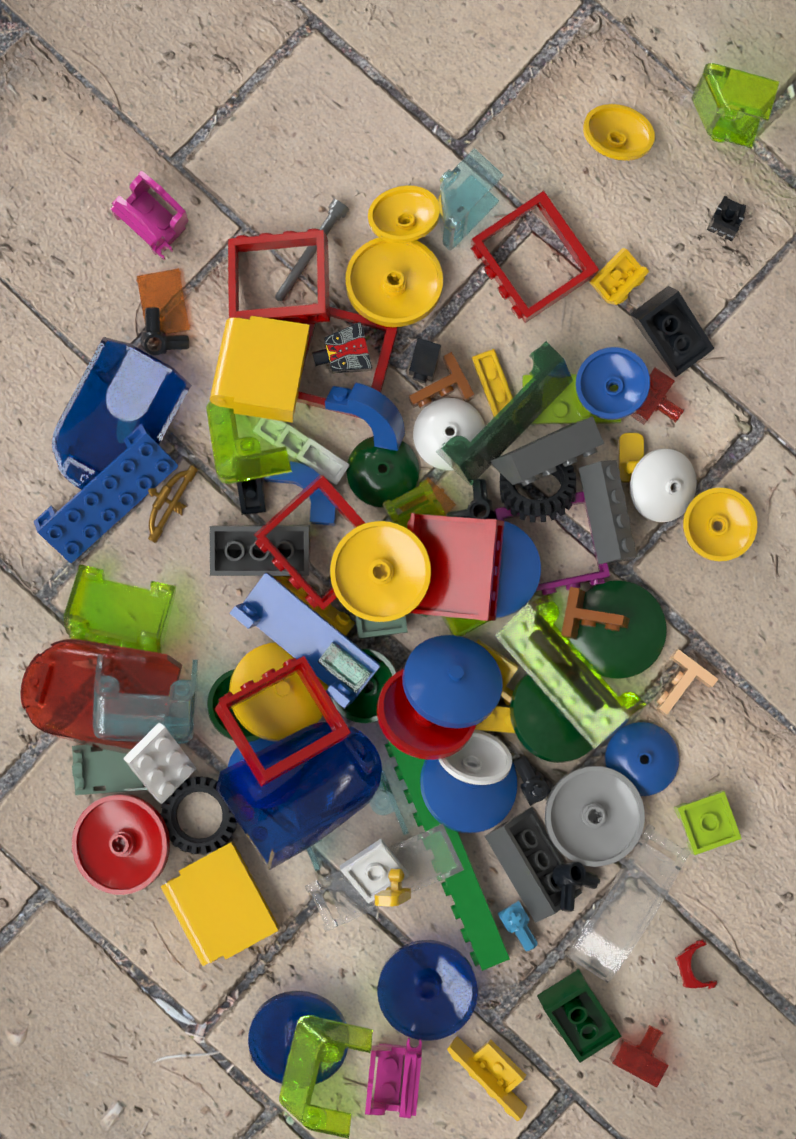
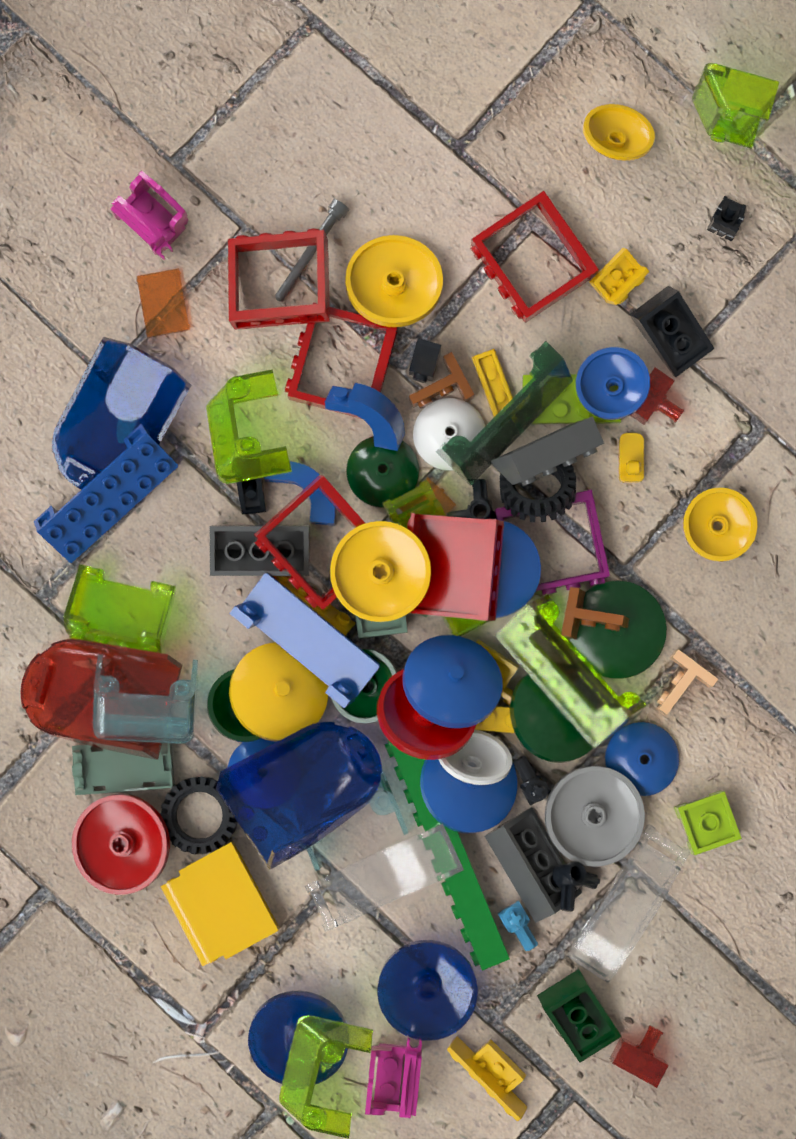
(152, 329): black axle -> none
(160, 763): white plate -> none
(162, 497): pearl gold piece -> none
(260, 367): yellow piece -> none
(270, 678): red window -> none
(302, 448): slope -> none
(345, 351): torso -> none
(345, 667): clear green tile -> none
(370, 869): white plate -> none
(396, 893): yellow piece -> none
(404, 214): yellow dish -> none
(466, 197): clear light blue windscreen -> none
(607, 512): dark grey slope -> none
(652, 484): white dish -> none
(684, 963): red helmet -> none

